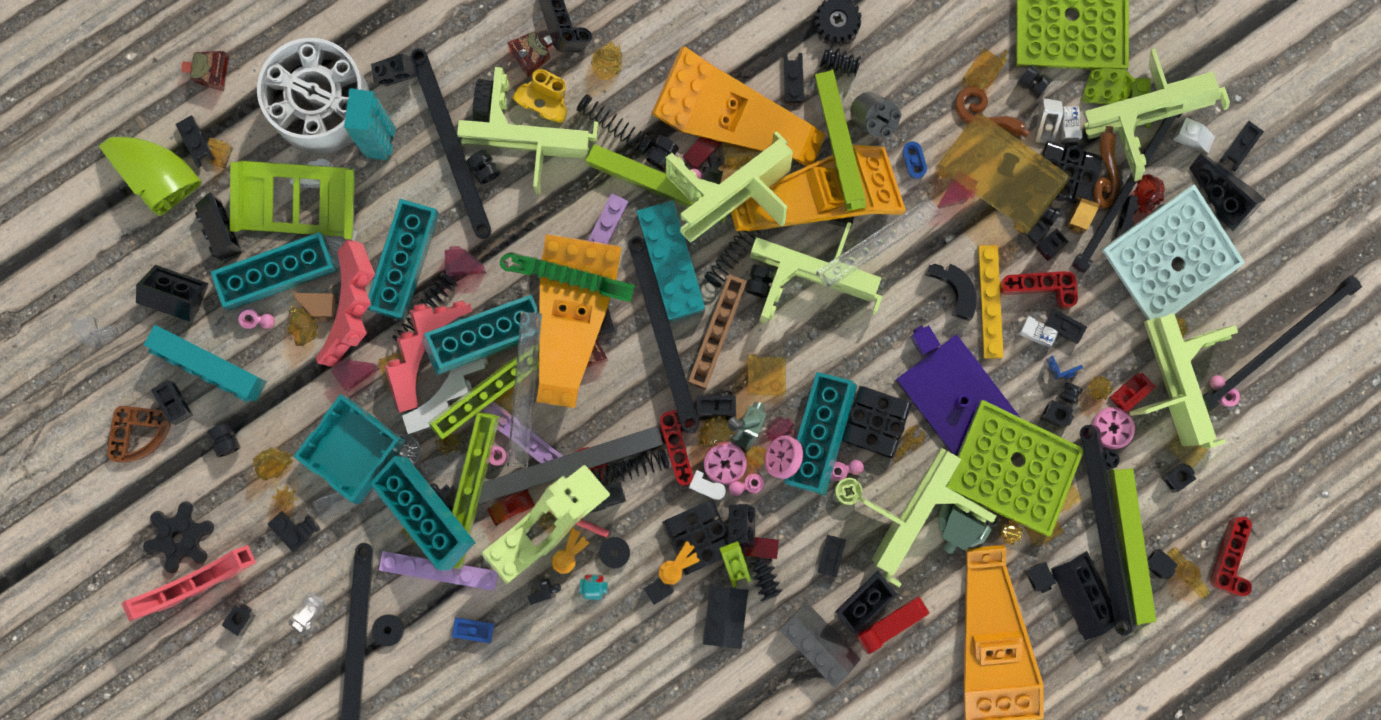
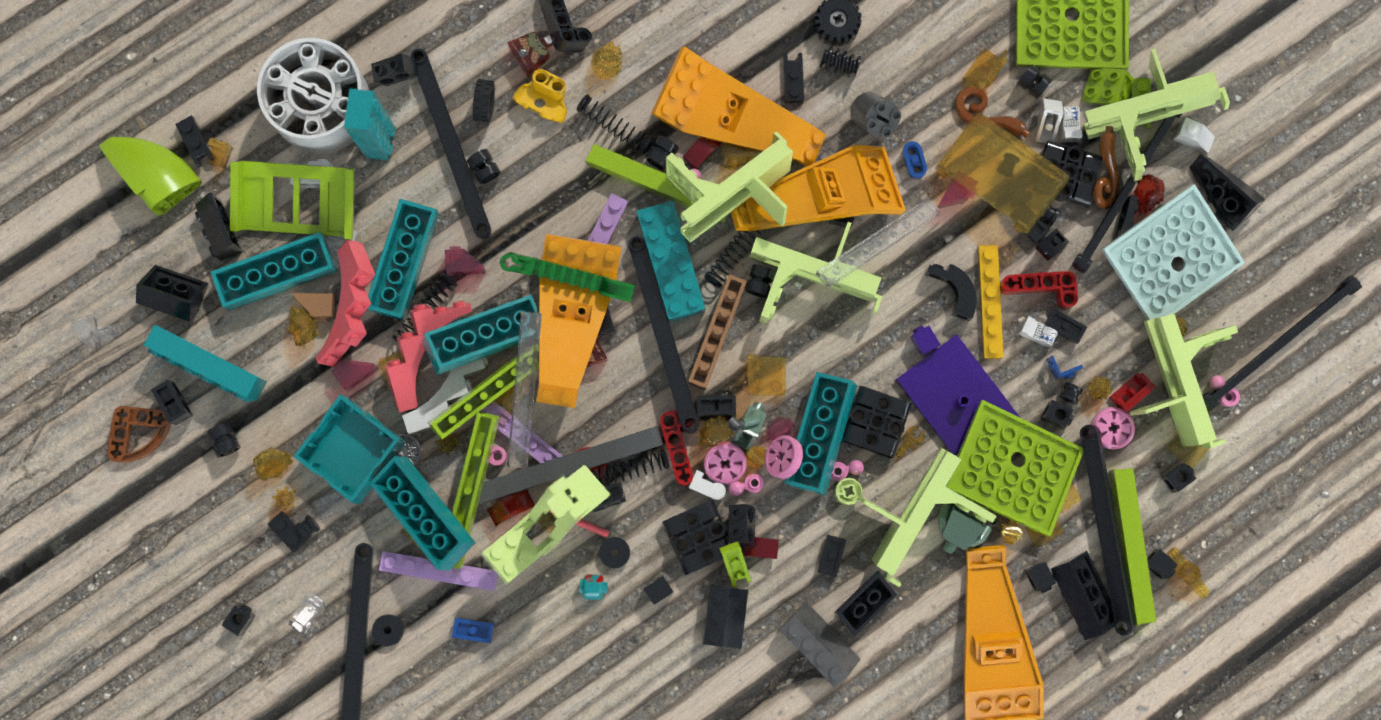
(188, 546): black plate -> none
(189, 585): coral arch -> none
(208, 69): torso -> none
(266, 321): bright pink plate -> none
(442, 493): black piece -> none
(544, 140): yellowish green piece -> none
(547, 591): black piece -> none
(564, 560): light orange piece -> none
(671, 571): light orange piece -> none
(712, 173): black plate -> none
(765, 579): black piece -> none
(840, 141): lime tile -> none
(891, 625): red beam -> none
(1081, 216): slope -> none
(1111, 458): black wheel -> none
(1235, 555): red beam -> none
(1242, 144): black hinge -> none

